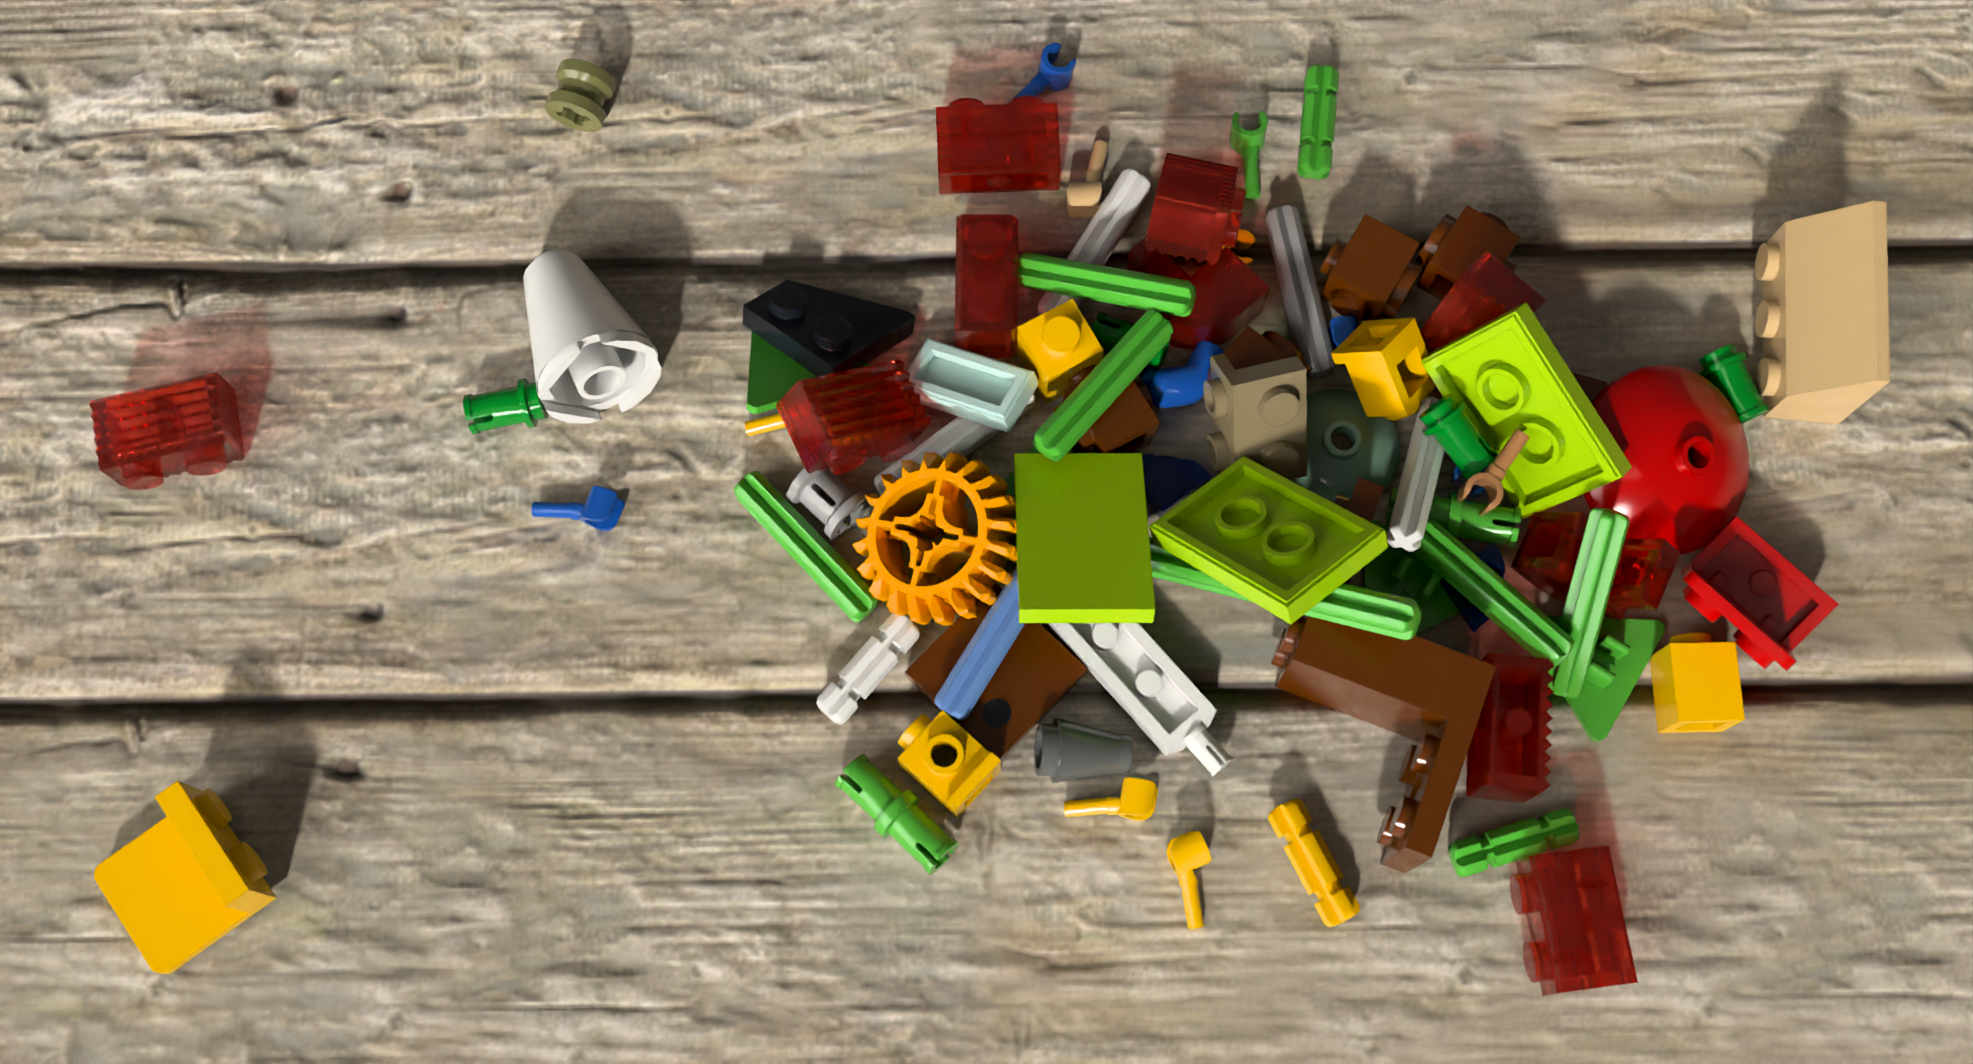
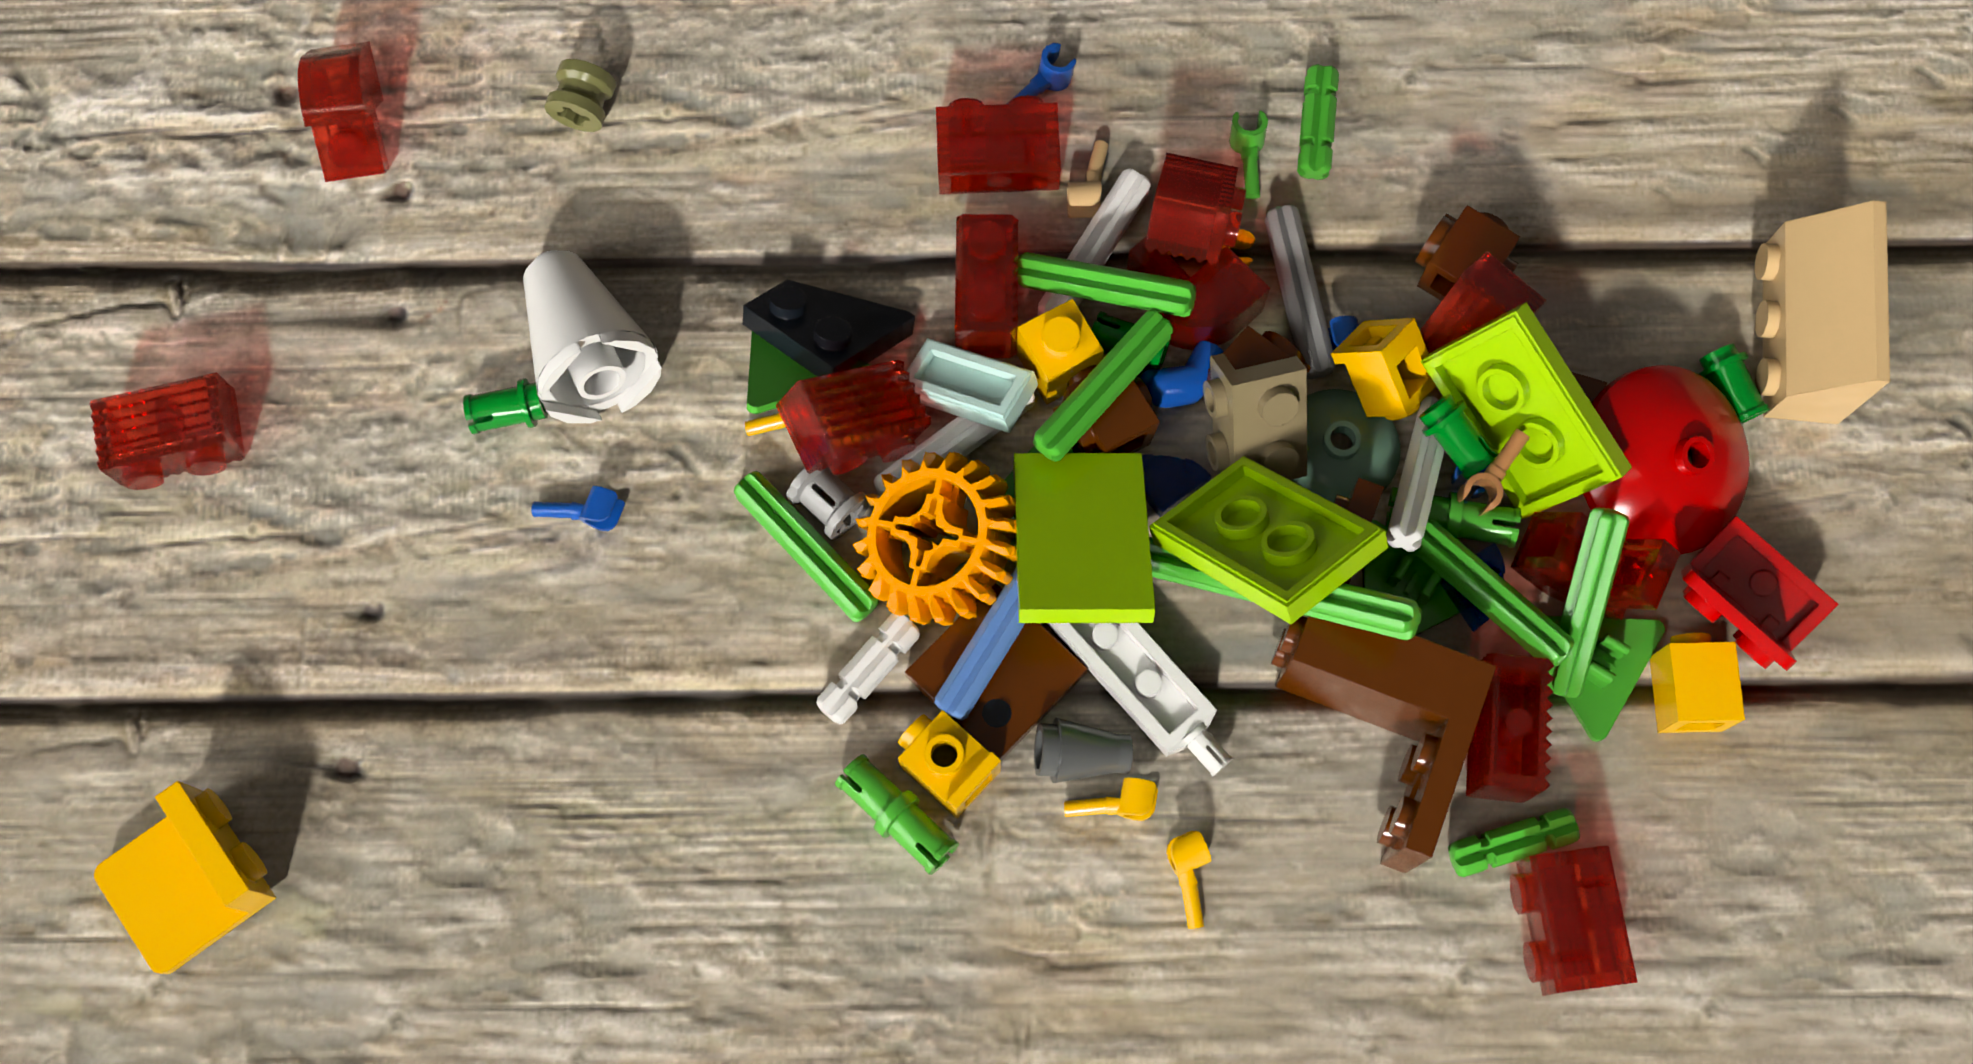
(339, 103): none -> clear red brick
(1313, 862): yellow axle -> none
(1370, 271): reddish brown brick -> none

